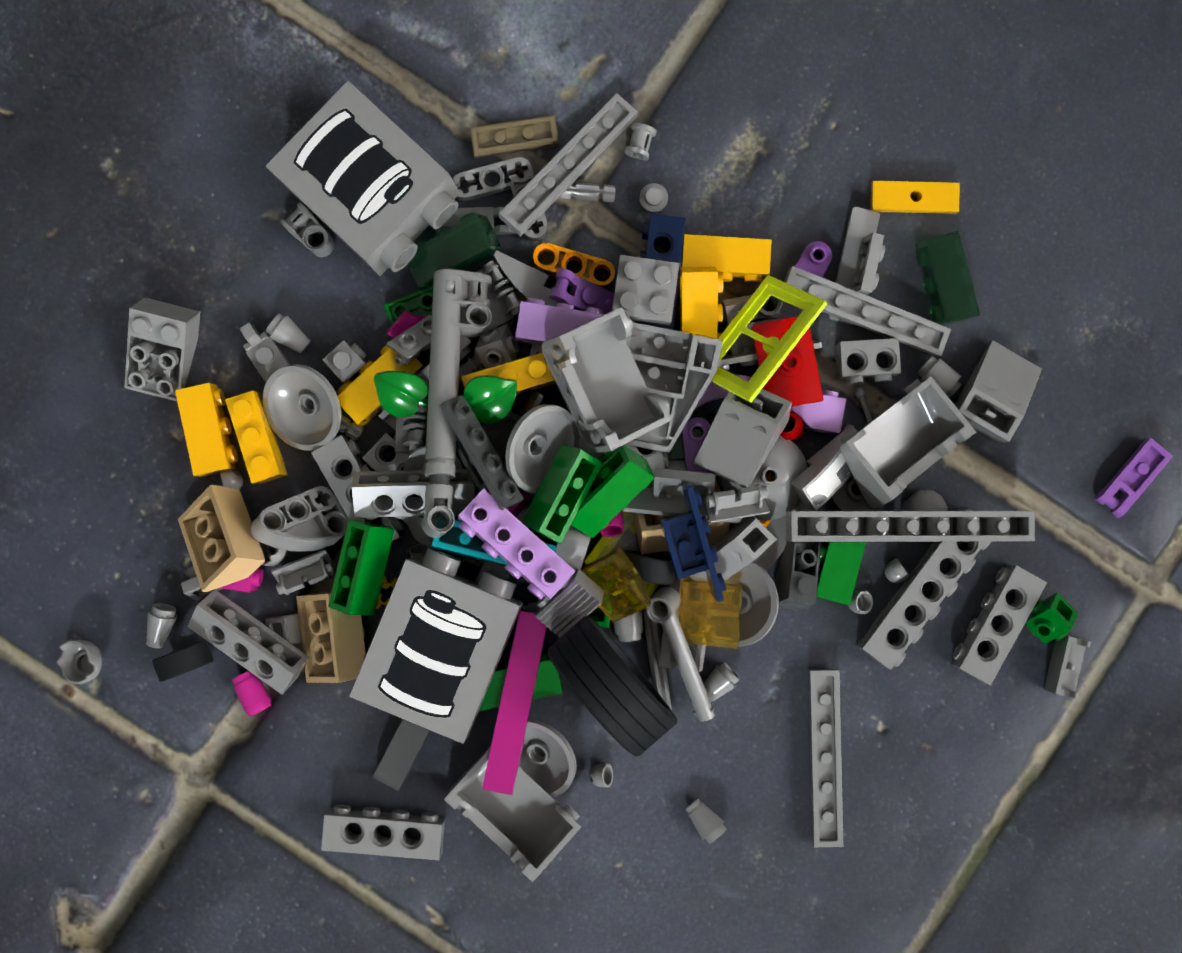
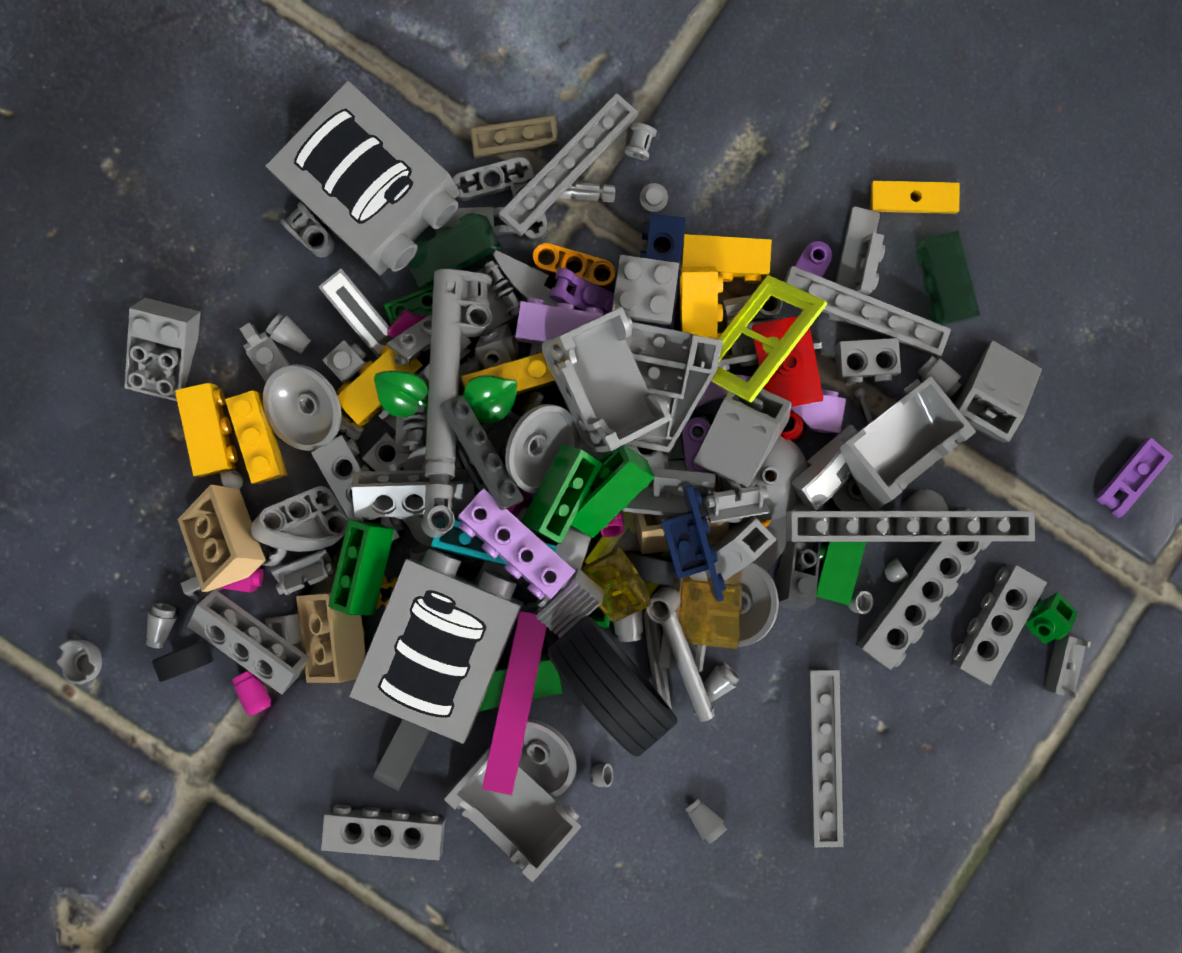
(357, 311): none -> slope

